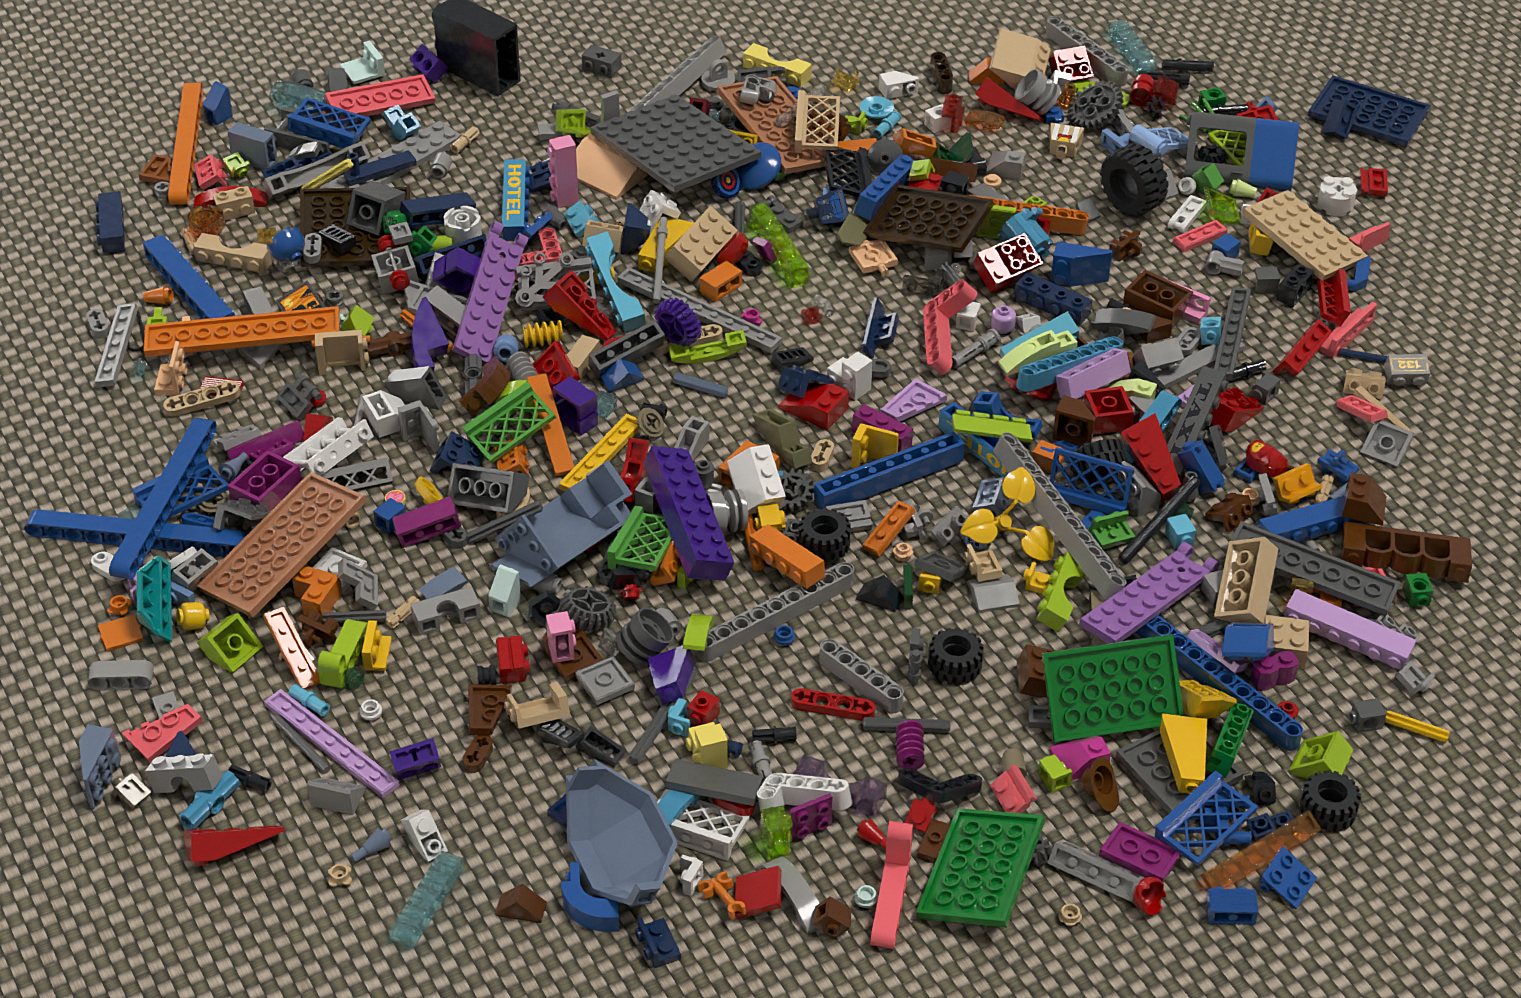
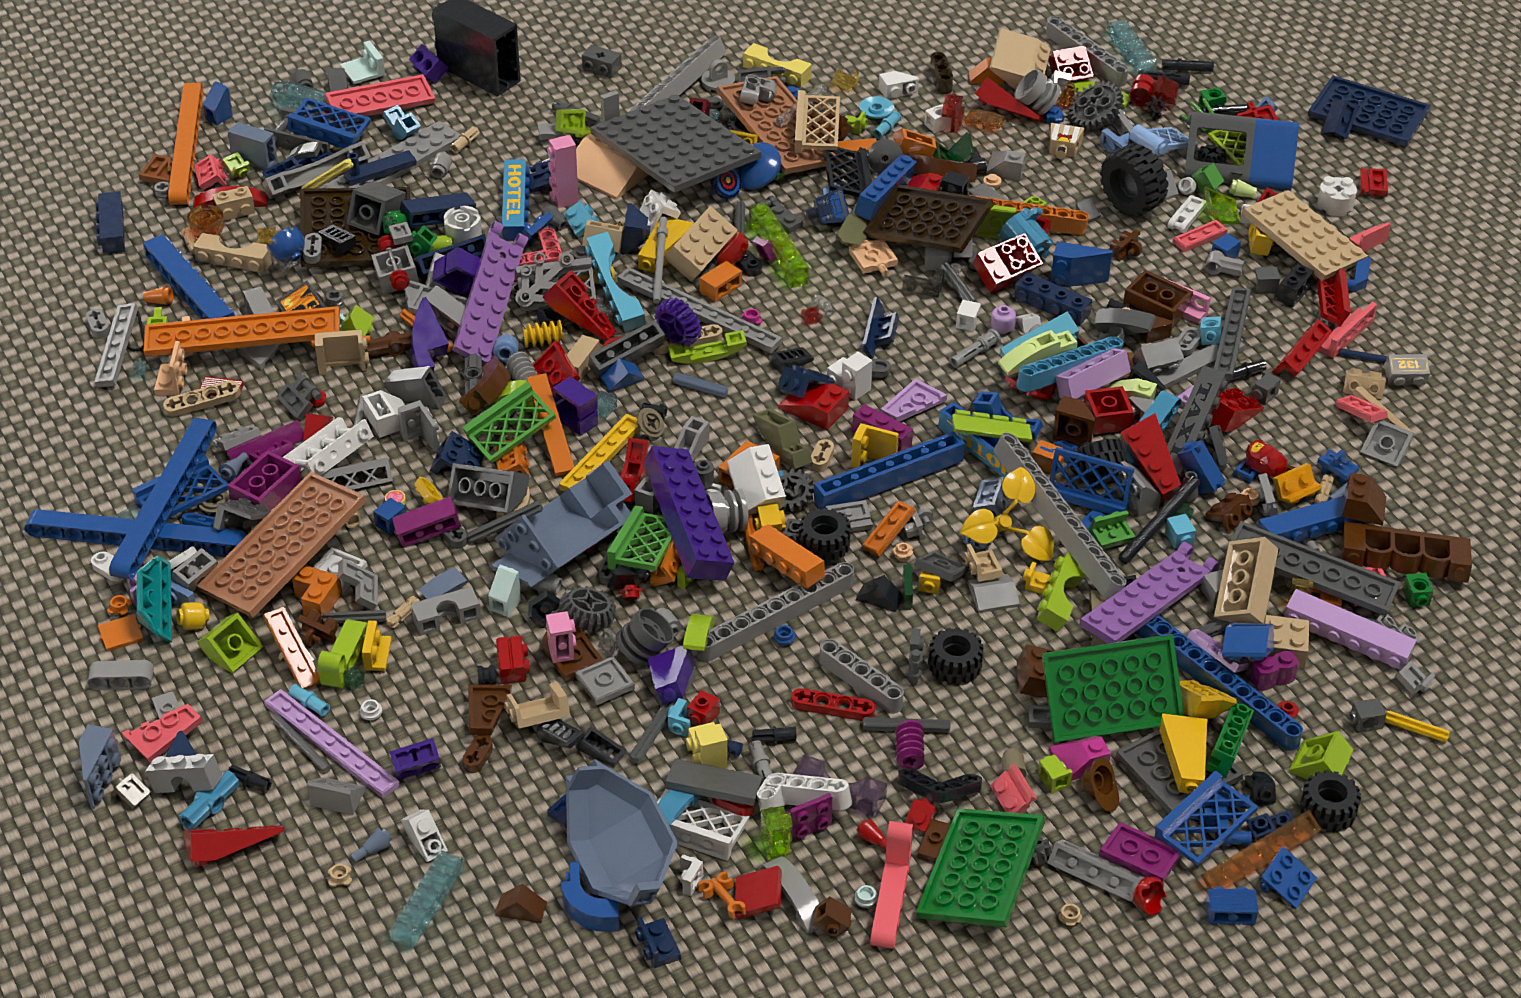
(921, 169): lime bracket -> none
(937, 324): coral beam -> none
(949, 526): light grey hips -> none

